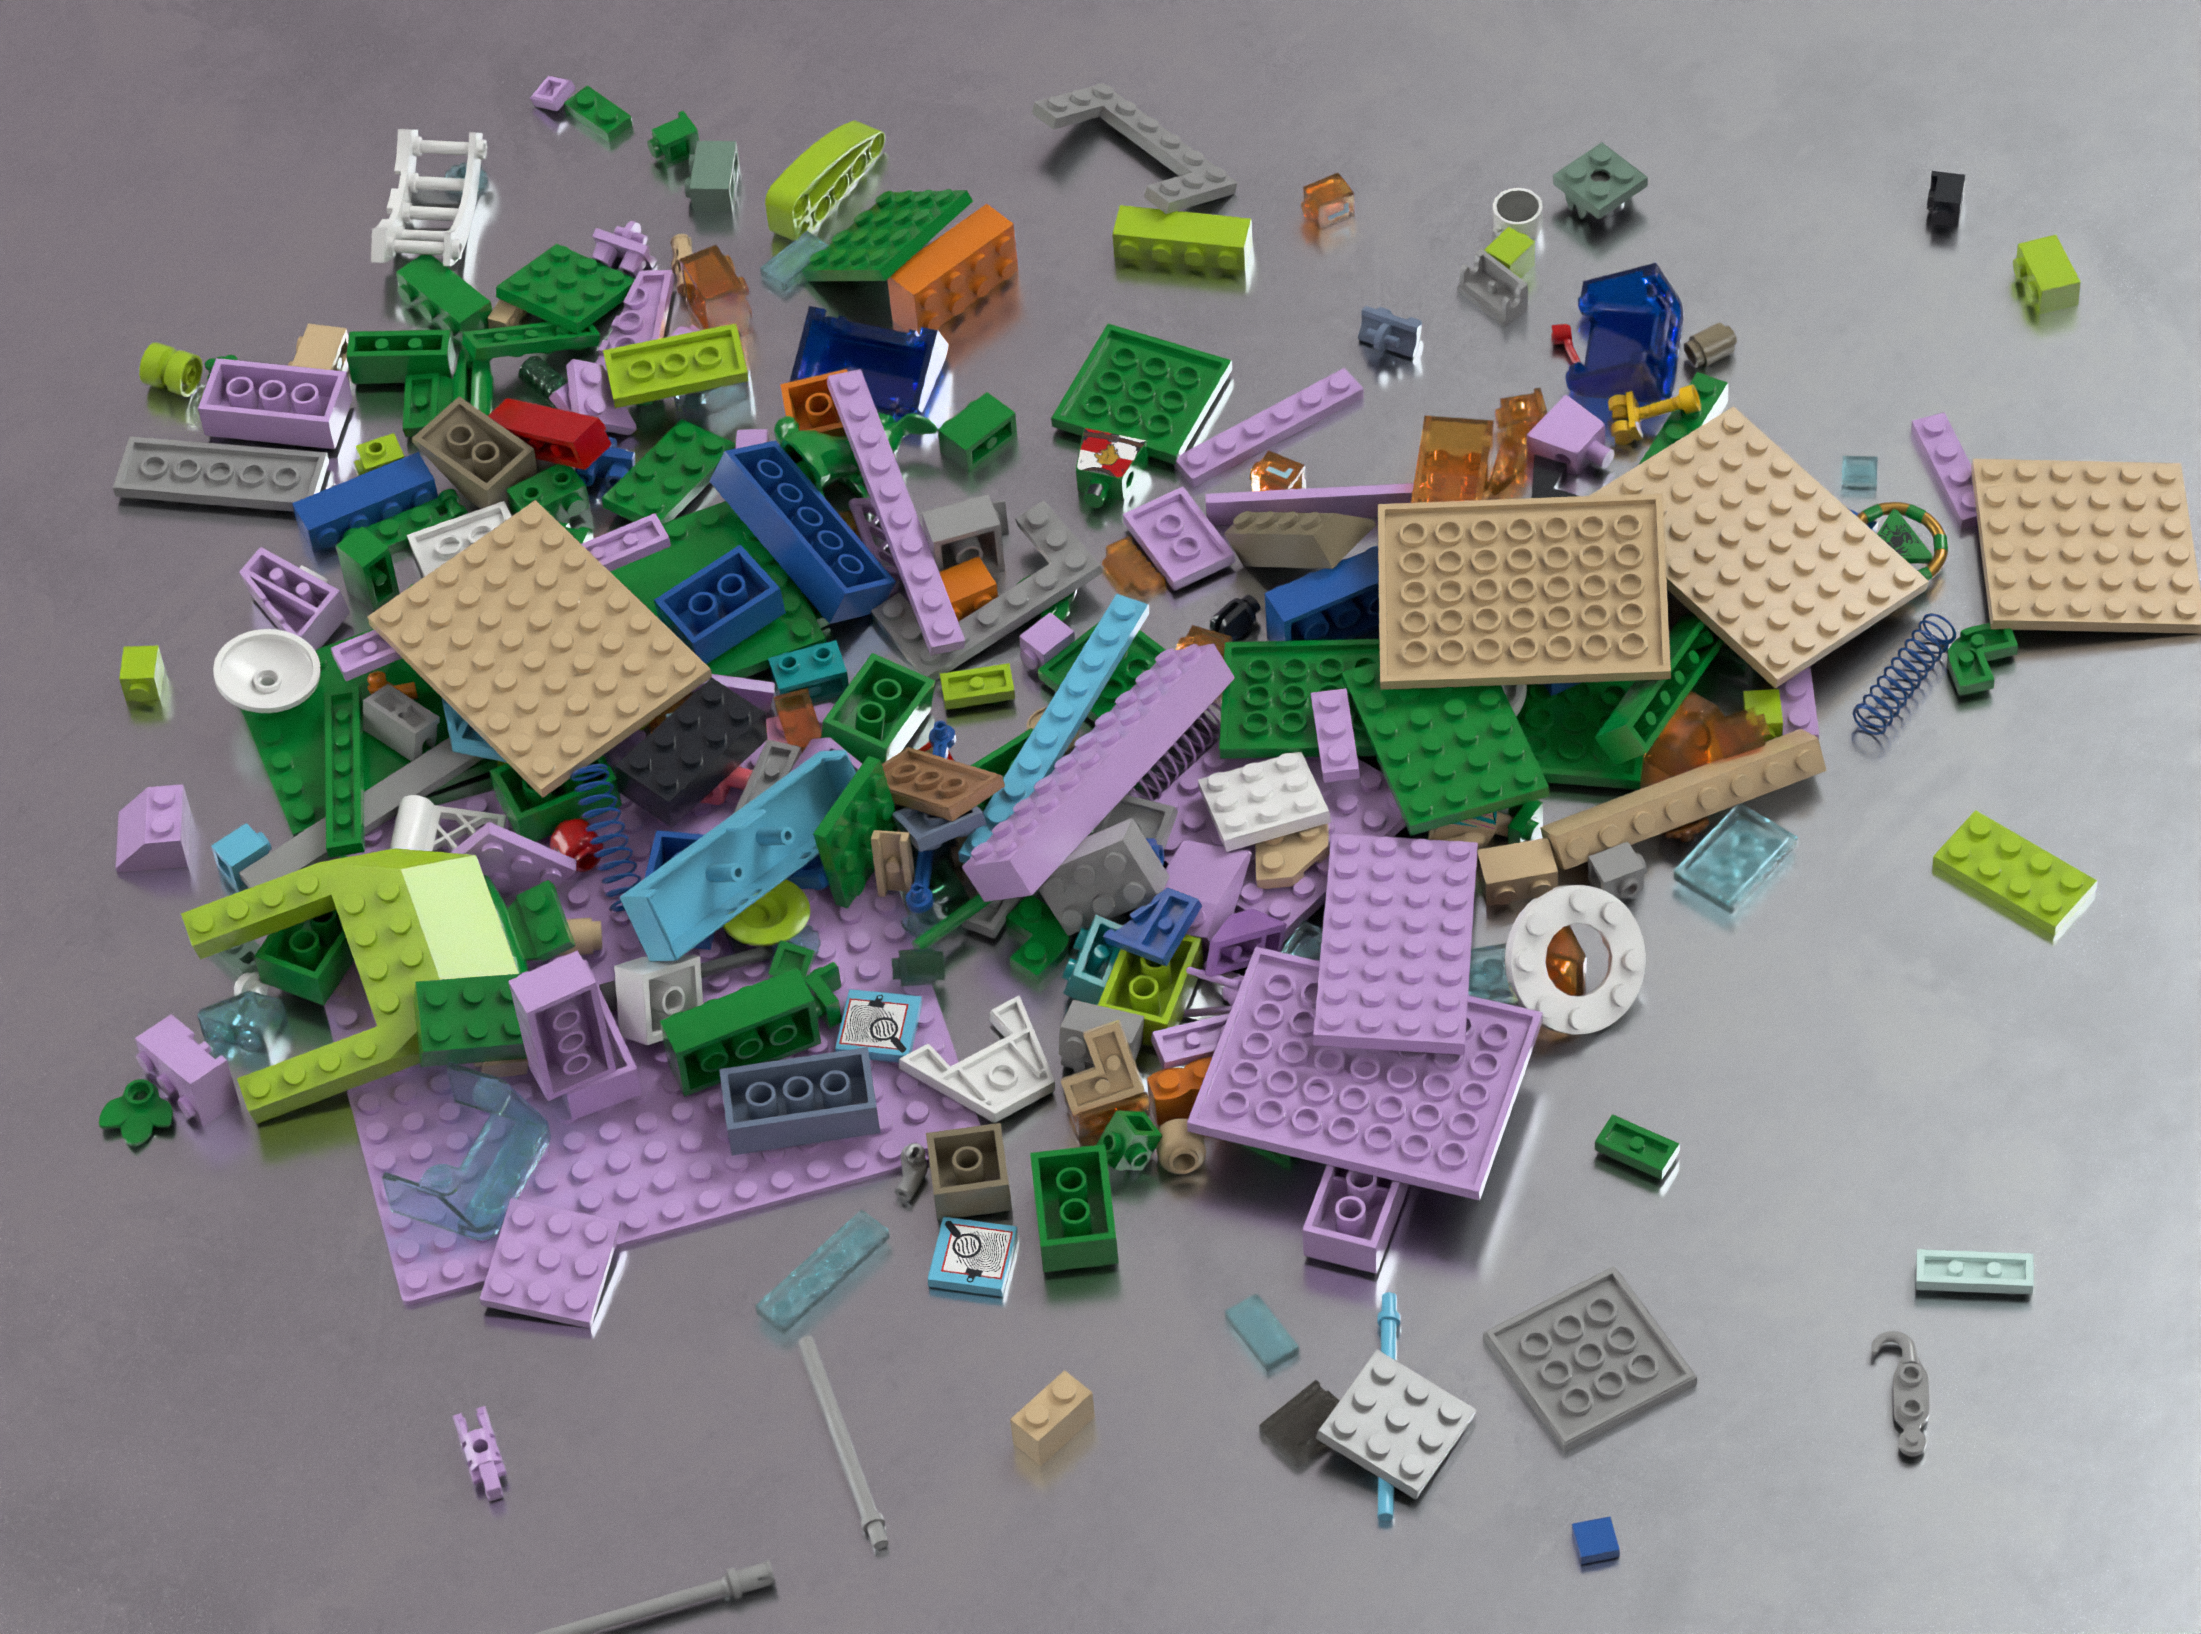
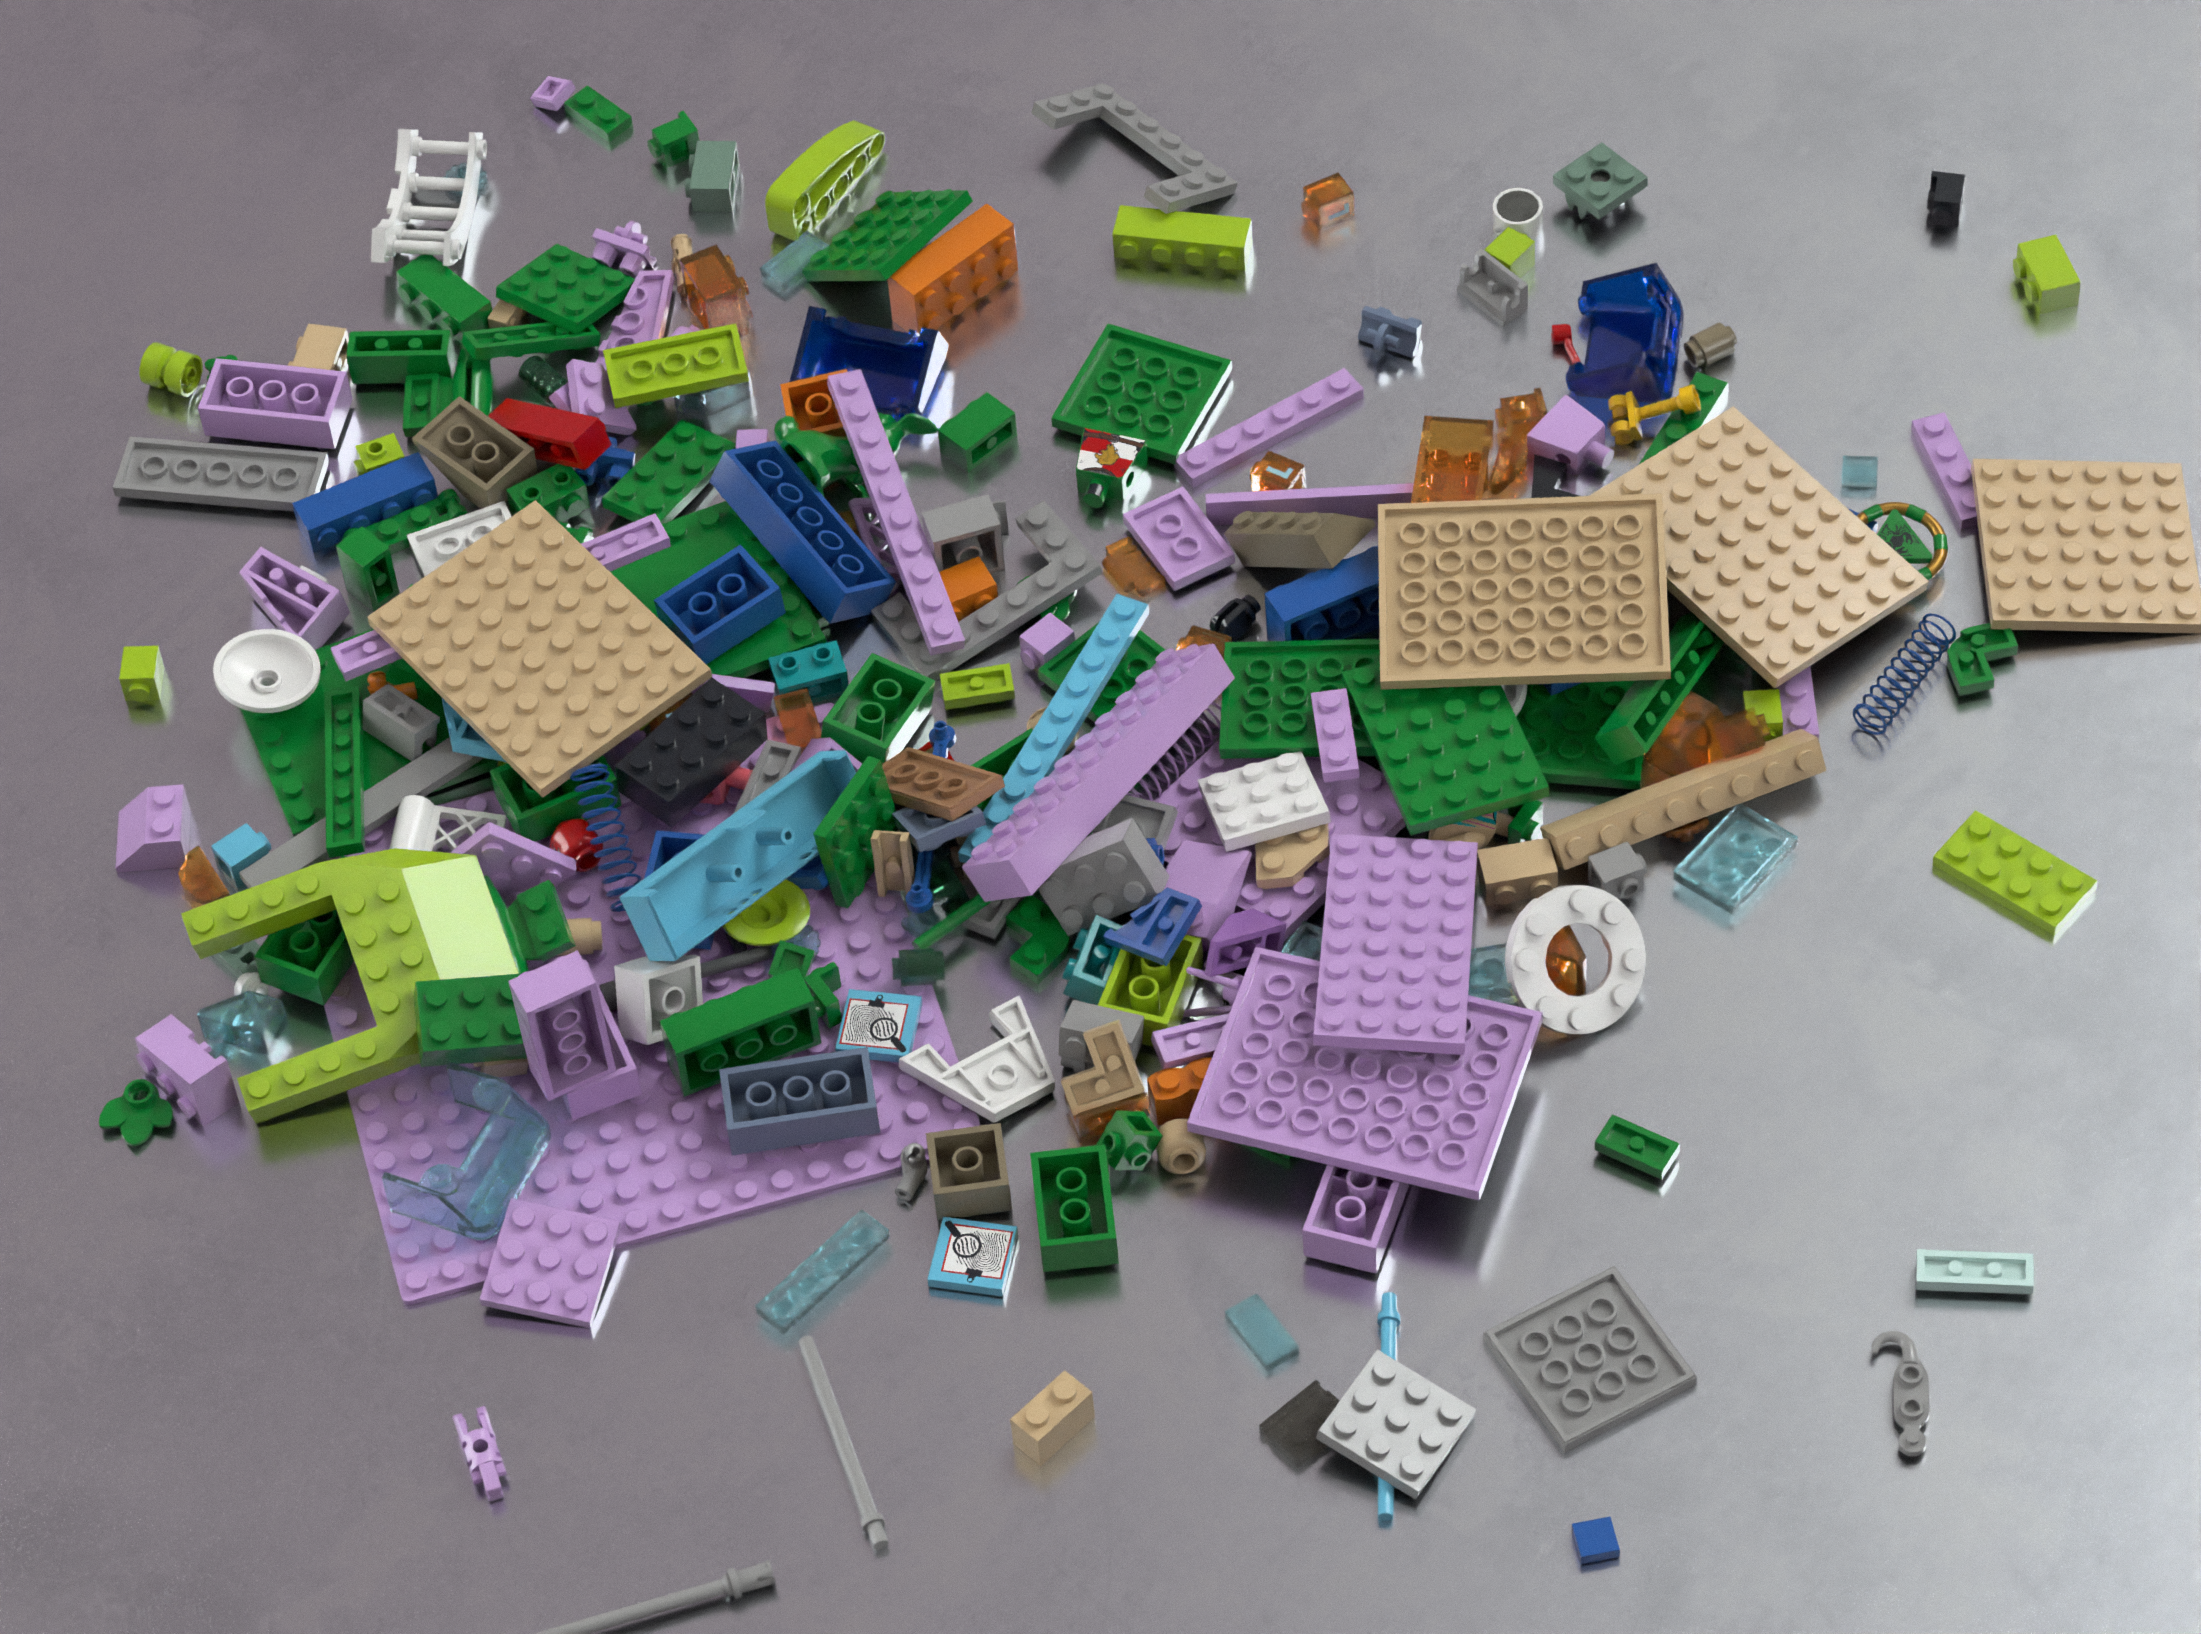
(200, 879): none -> clear orange plate

